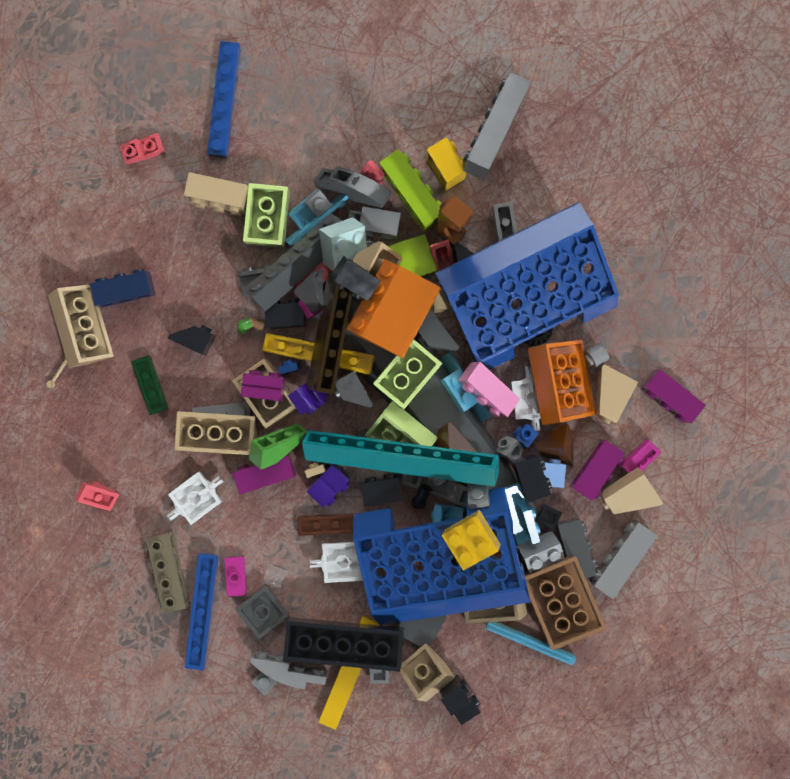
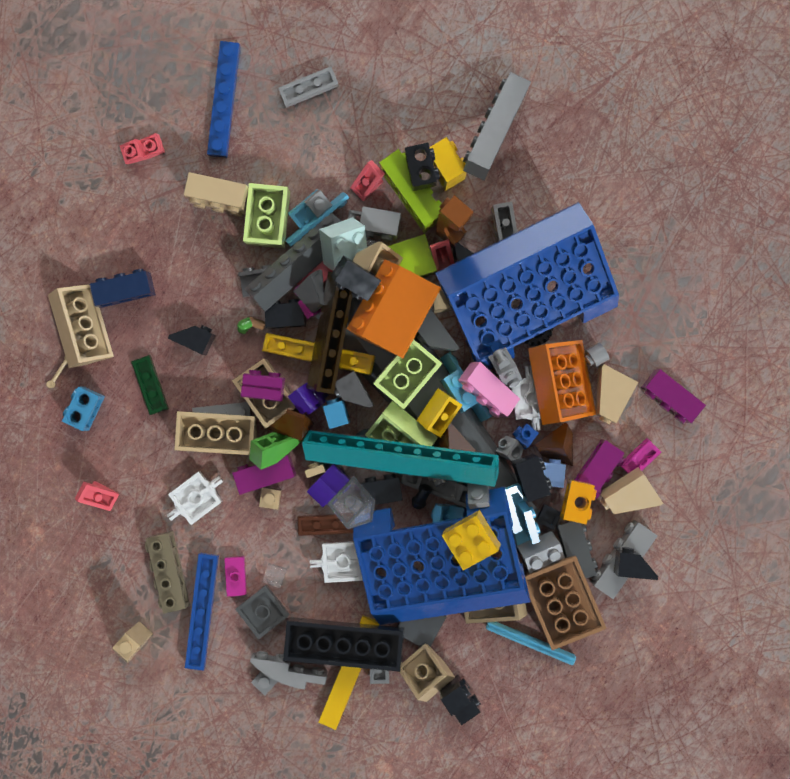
(87, 411): none -> dark azure brick
(132, 641): none -> tan slope
(270, 498): none -> tan plate
(288, 367): blue plate -> none
(292, 425): none -> reddish brown slope
(308, 86): none -> light grey plate
(336, 413): none -> dark azure brick
(353, 504): none -> clear slope
(355, 185): dark grey slope -> none
(417, 167): none -> black brick
(439, 412): none -> yellow brick
(505, 367): none -> light grey brick
(574, 490): none -> light orange brick
(632, 565): none -> black slope

